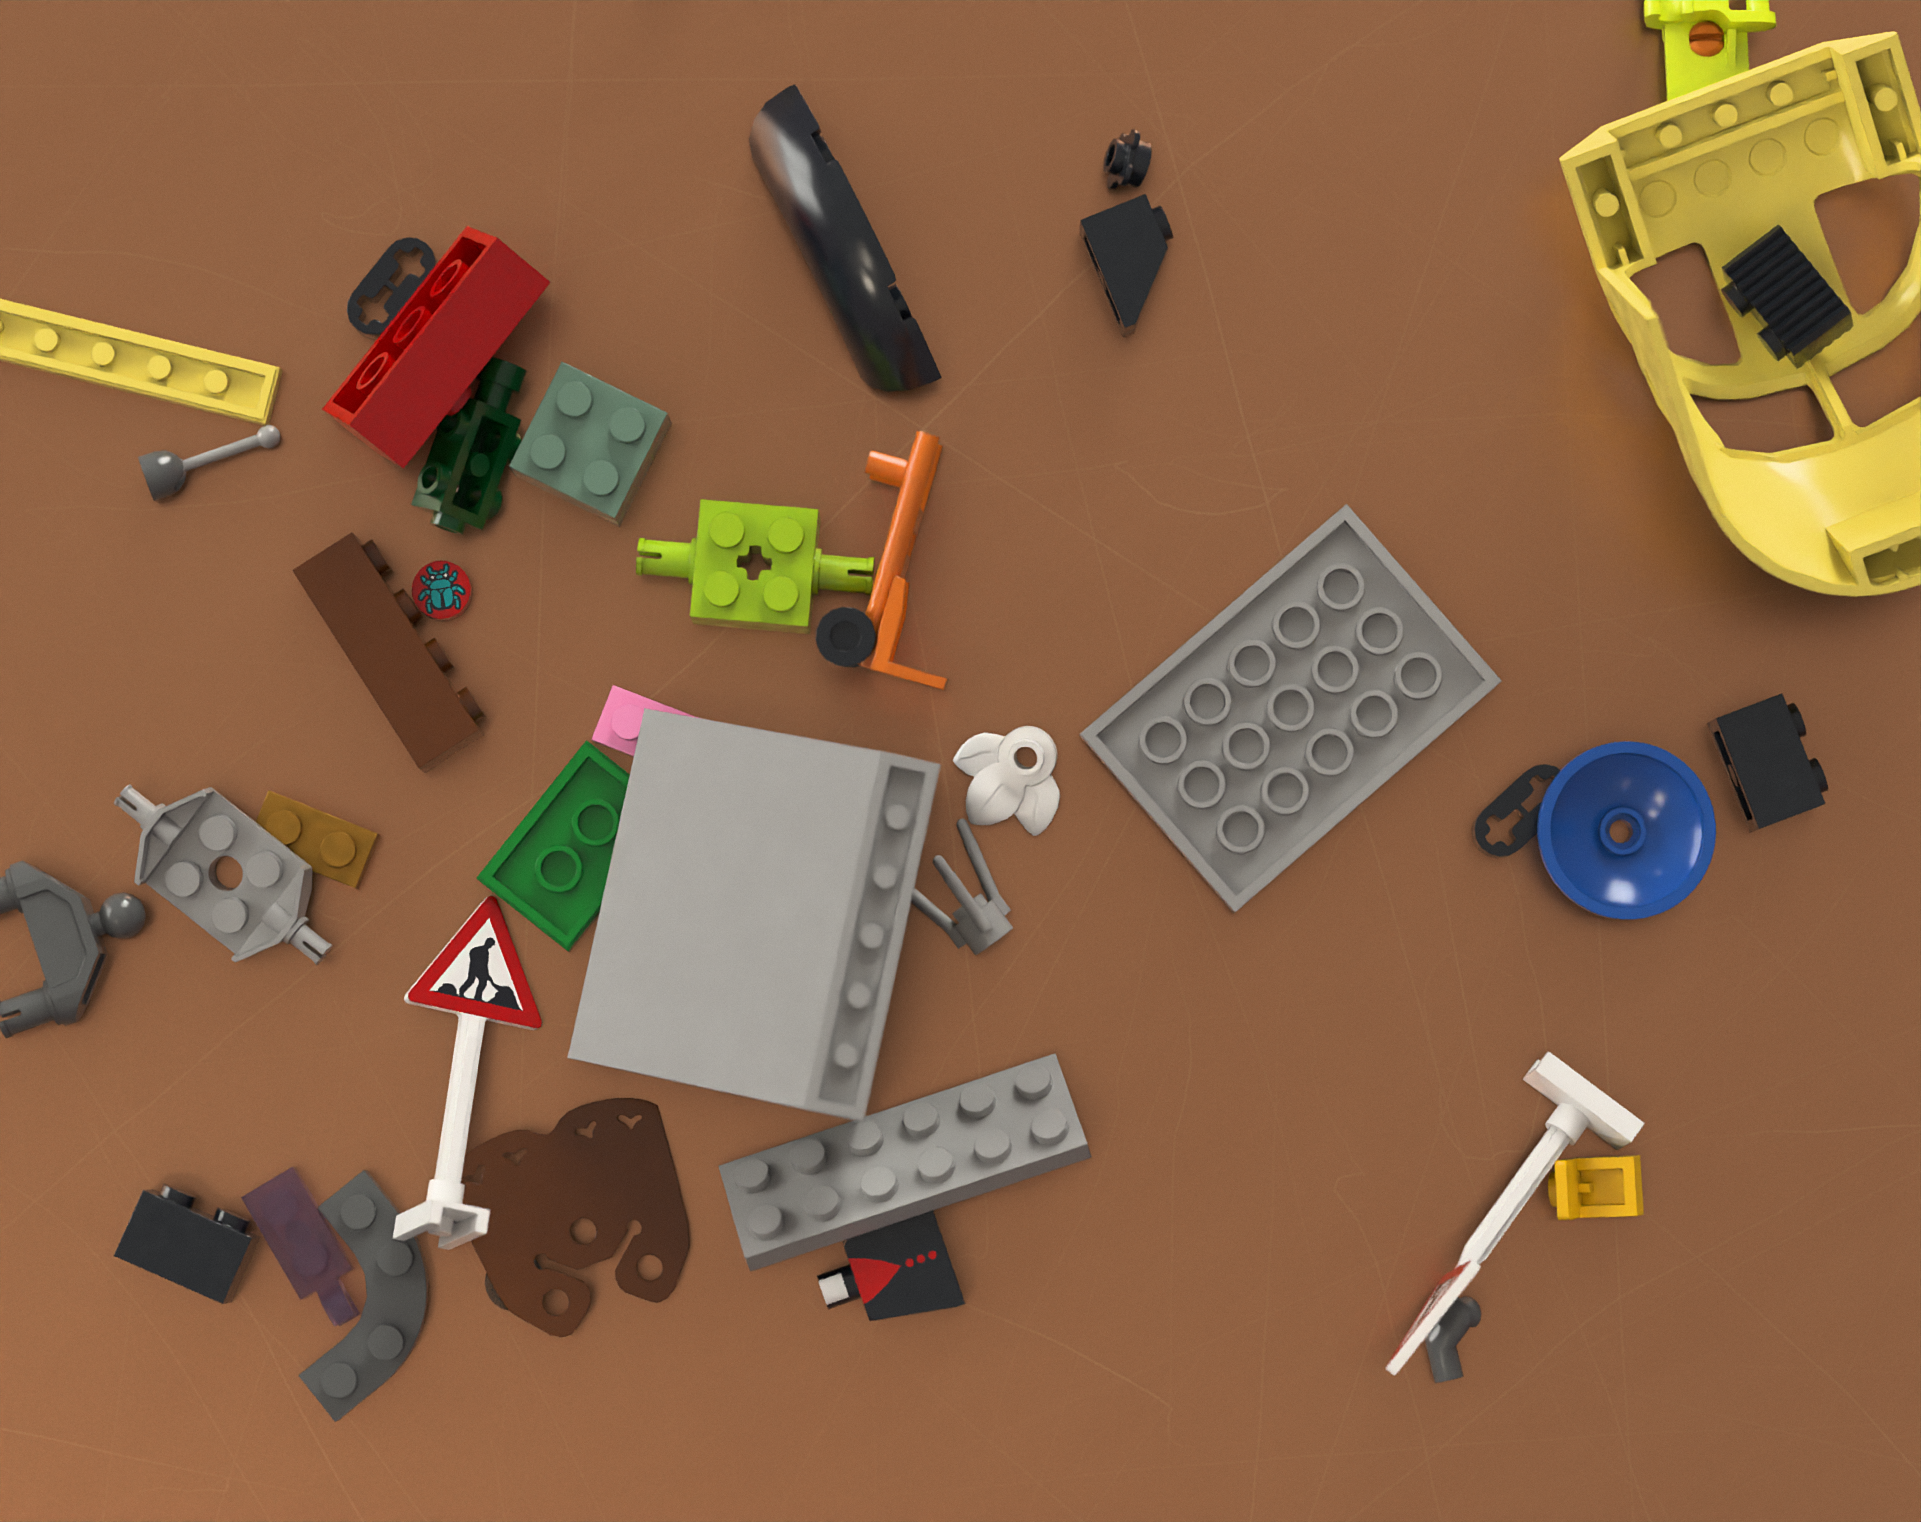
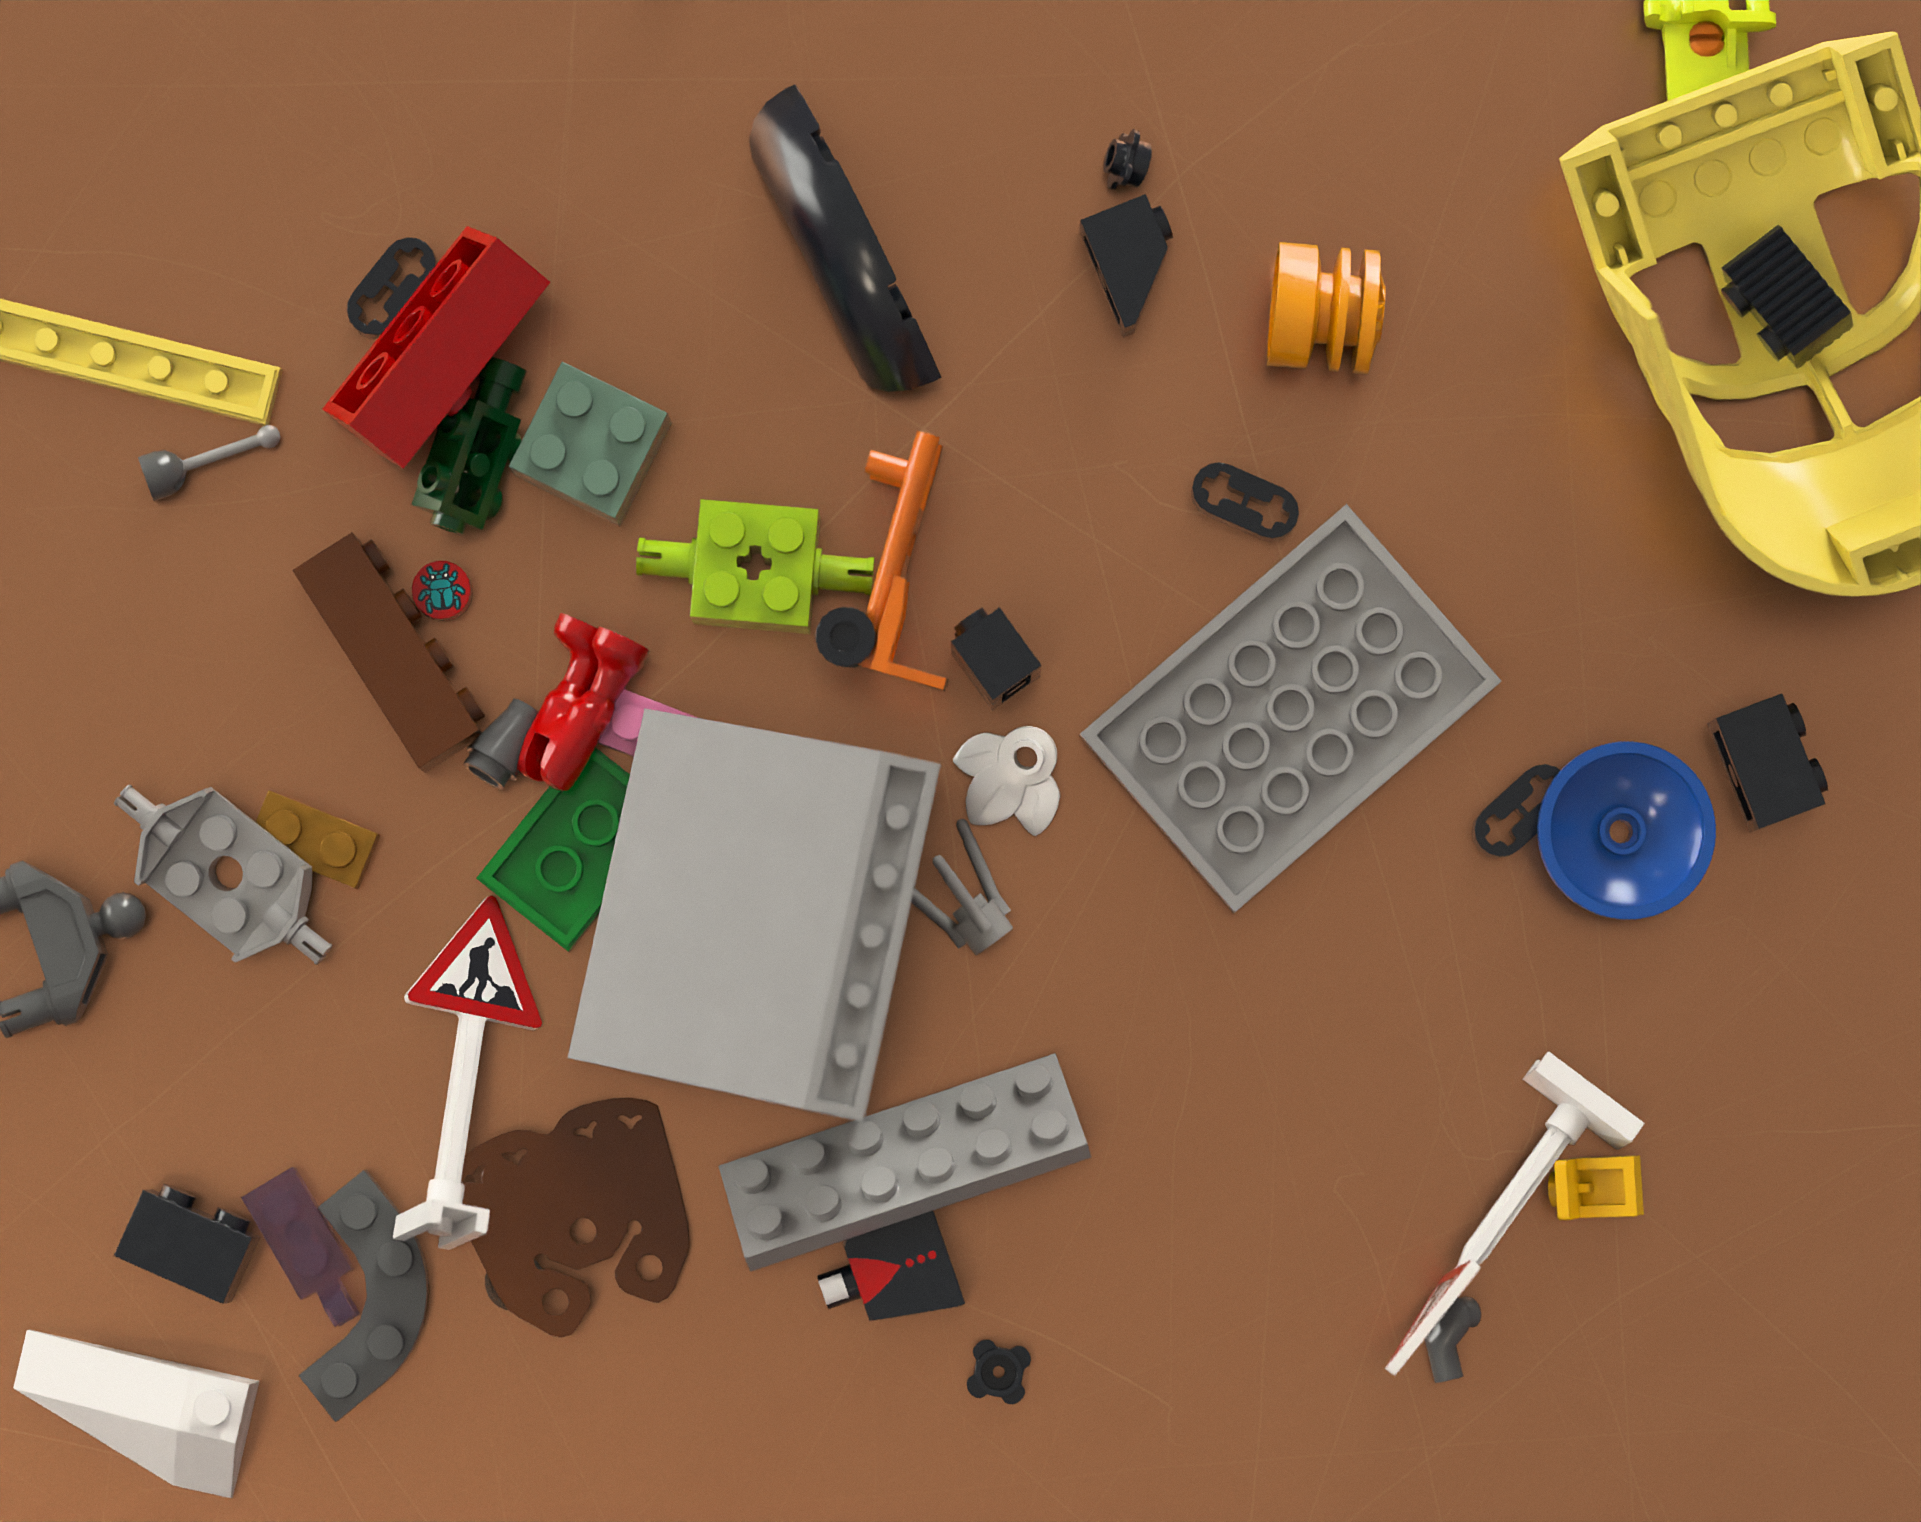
(155, 1411): none -> white wedge
(497, 748): none -> dark grey cone
(581, 704): none -> red piece
(984, 1381): none -> black plate
(994, 656): none -> black brick
(1237, 514): none -> black beam
(1324, 308): none -> light orange wheel

